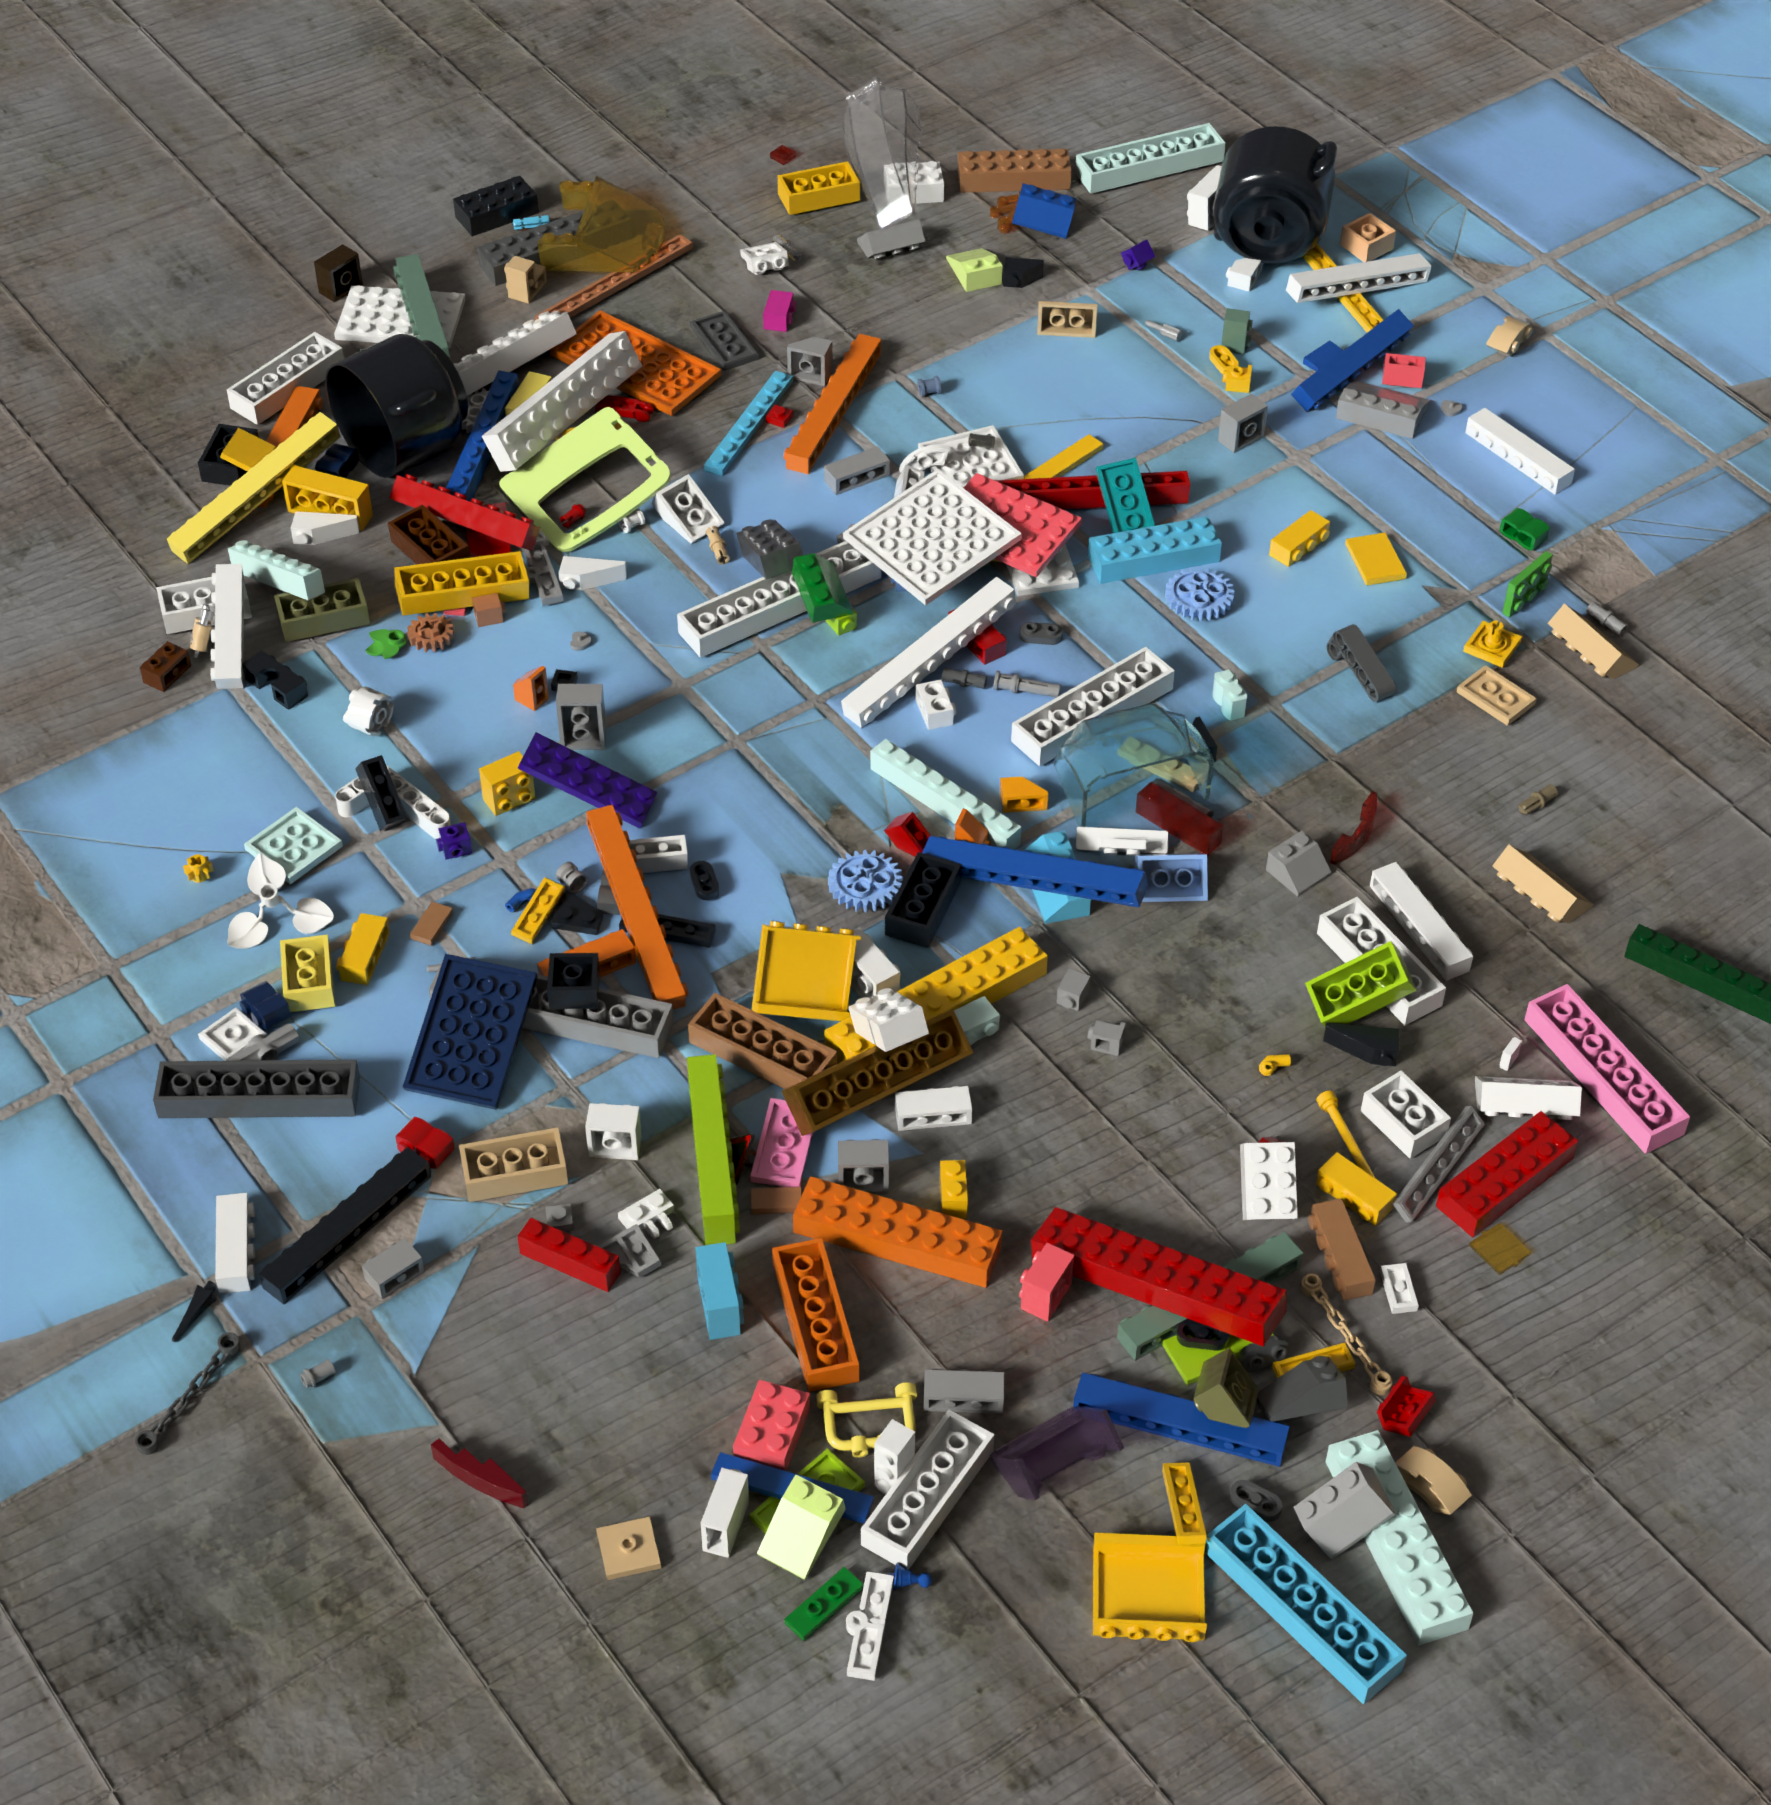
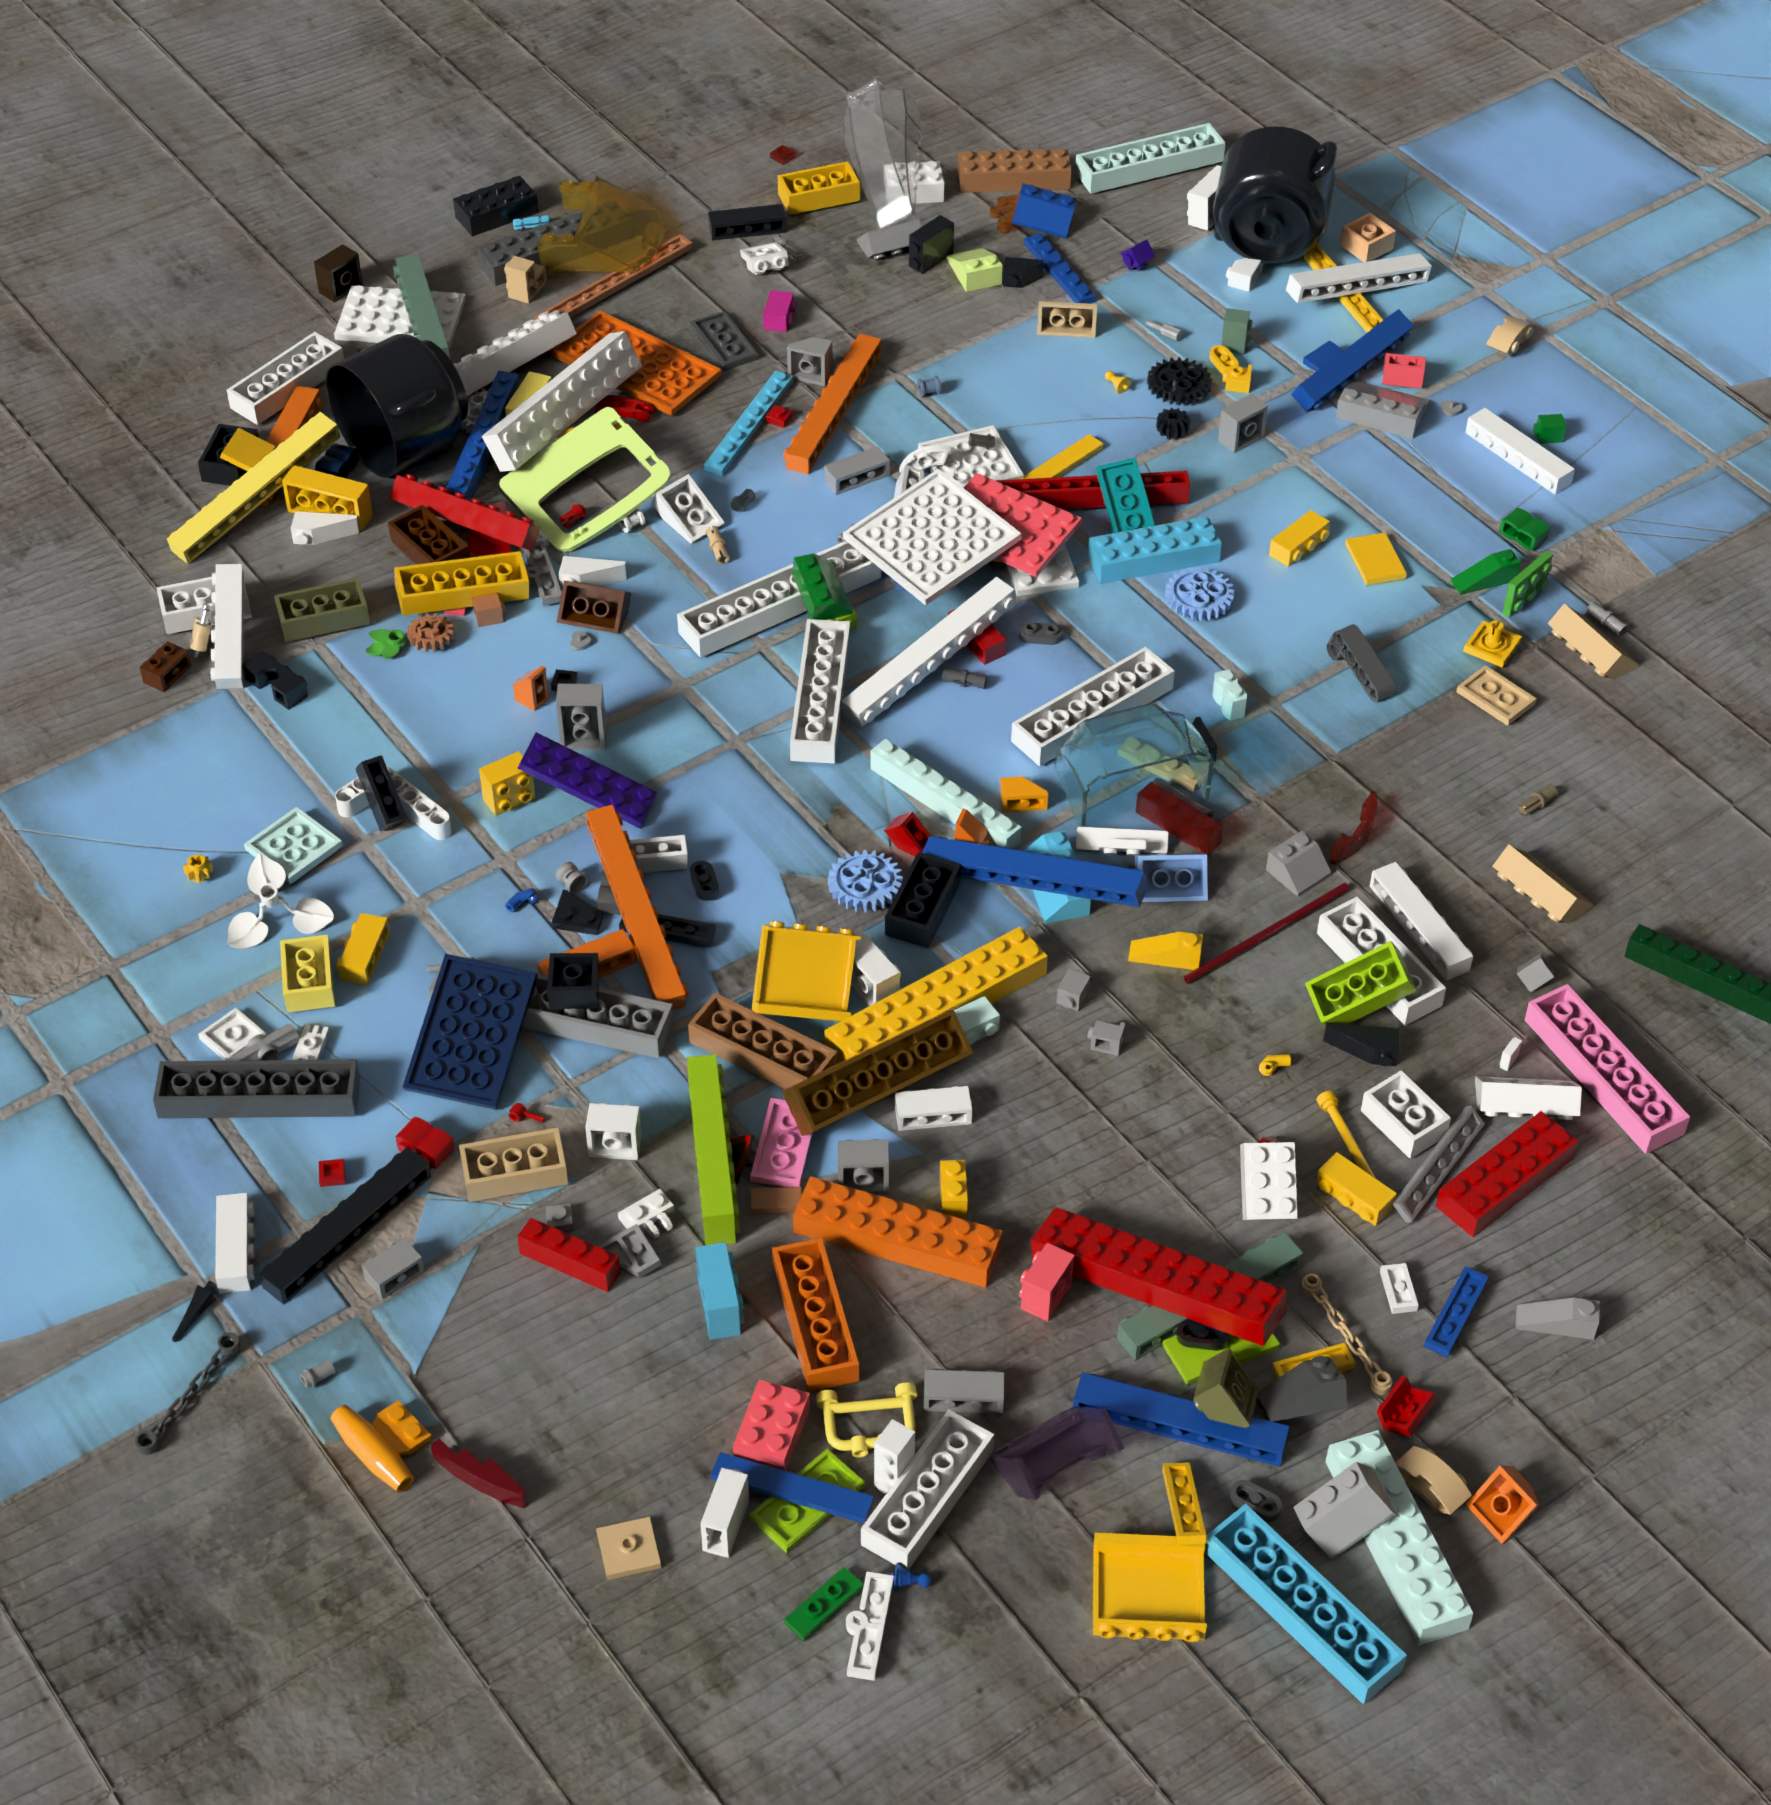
(264, 1005): dark blue brick -> none
(277, 570): light aqua brick -> none
(311, 1043): none -> white hinge
(332, 1172): none -> red plate
(368, 711): white brick -> none
(383, 1441): none -> light orange plate
(431, 923): medium nougat tile -> none
(454, 841): dark purple brick -> none
(519, 1111): none -> red hand
(538, 910): yellow tile -> none
(593, 607): none -> reddish brown slope
(739, 502): none -> clear smoke pin
(747, 222): none -> black brick
(769, 548): flat silver brick -> none
(801, 1526): yellowish green slope -> none
(820, 691): none -> white brick
(888, 1019): white piece -> none
(931, 244): none -> black brick
(935, 704): white brick -> none
(1016, 684): light grey pin -> none
(1059, 269): none -> blue plate
(1120, 383): none -> yellow piece
(1168, 950): none -> yellow slope
(1173, 423): none -> black gear
(1179, 381): none -> black gear
(1266, 933): none -> dark red piece
(1274, 1350): dark grey plate -> none
(1341, 1249): medium nougat brick -> none
(1456, 1311): none -> blue plate
(1489, 572): none -> green slope
(1499, 1248): clear yellow piece -> none
(1503, 1502): none -> orange slope
(1535, 972): none -> light grey panel
(1550, 428): none -> green brick
(1560, 1317): none -> light grey slope

